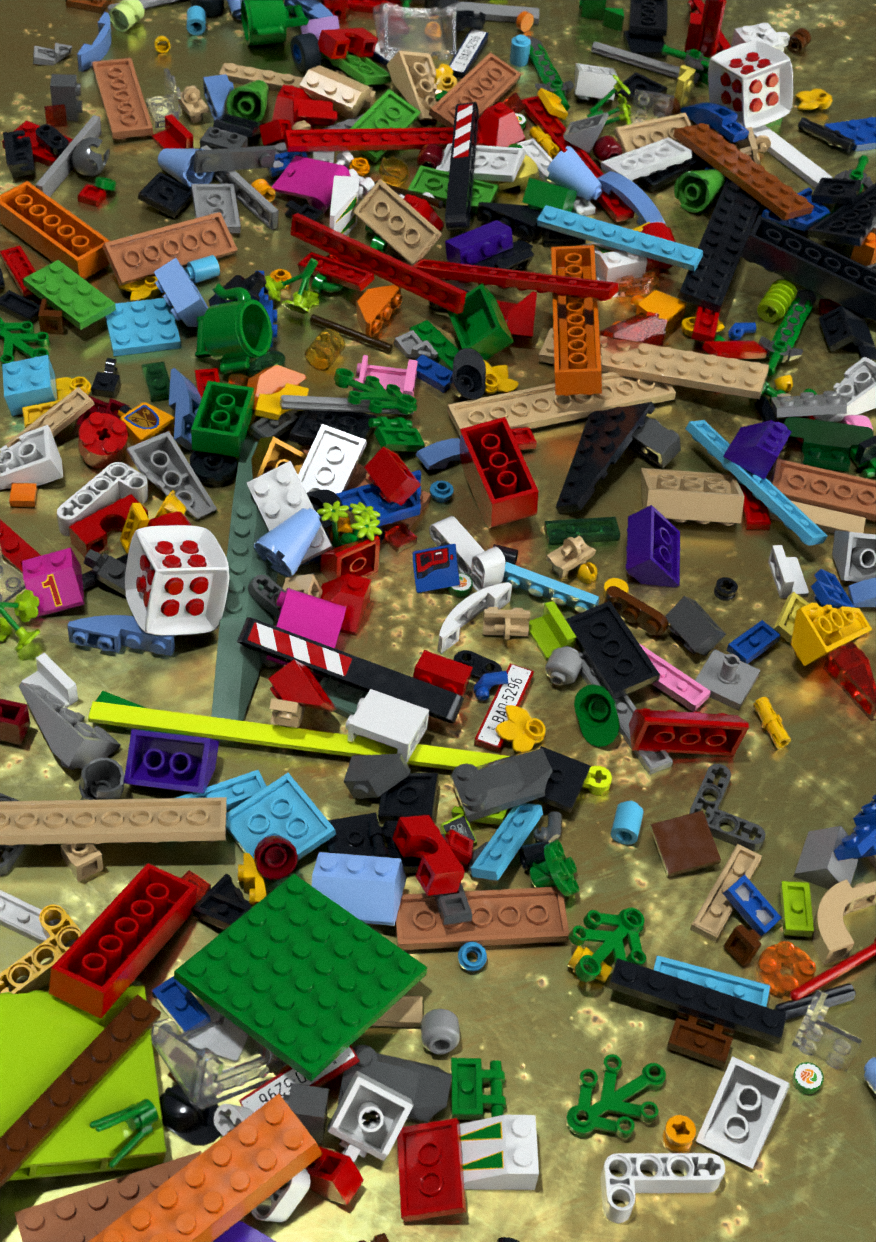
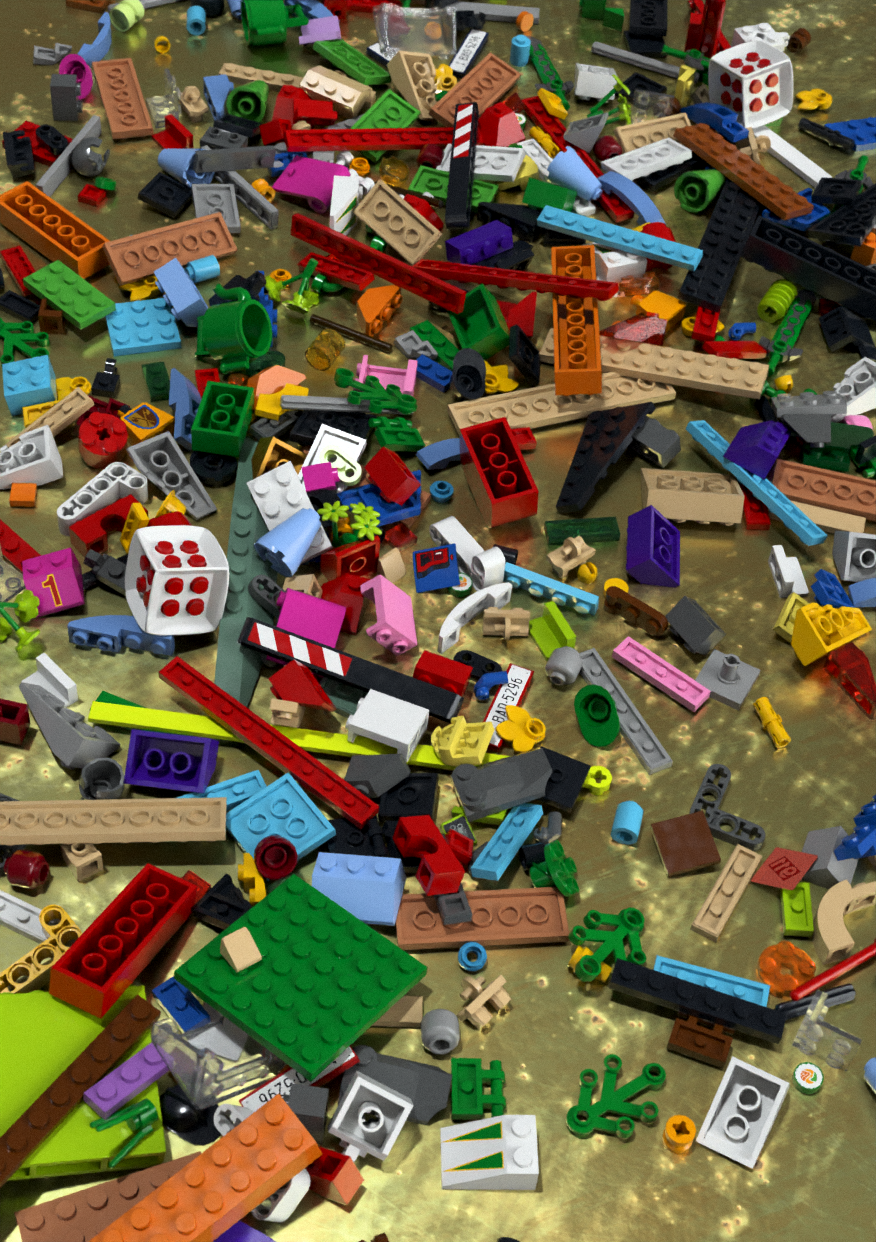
(26, 869): none -> dark red head
(55, 115): clear red tile -> none
(76, 65): none -> dark pink piece
(126, 1082): none -> medium lavender plate
(240, 949): none -> tan slope
(269, 742): none -> red plate
(305, 51): black wheel -> none
(307, 211): black plate -> none
(320, 477): none -> dark pink brick
(337, 42): red arch -> none
(343, 463): none -> yellowish green plate
(391, 566): none -> tan slope
(394, 615): none -> bright pink panel
(431, 1170): red plate -> none
(462, 741): none -> light yellow slope
(494, 993): none -> tan hips
(524, 355): none -> black tile
(612, 650): black plate -> none
(686, 732): red slope -> none
(700, 95): none -> dark tan plate
(700, 1170): white beam -> none
(721, 593): black bush -> none
(743, 944): reddish brown tile -> none
(752, 905): blue piece -> none
(754, 642): blue plate -> none
(784, 868): none -> clear red sticker
(809, 428): none -> dark grey slope

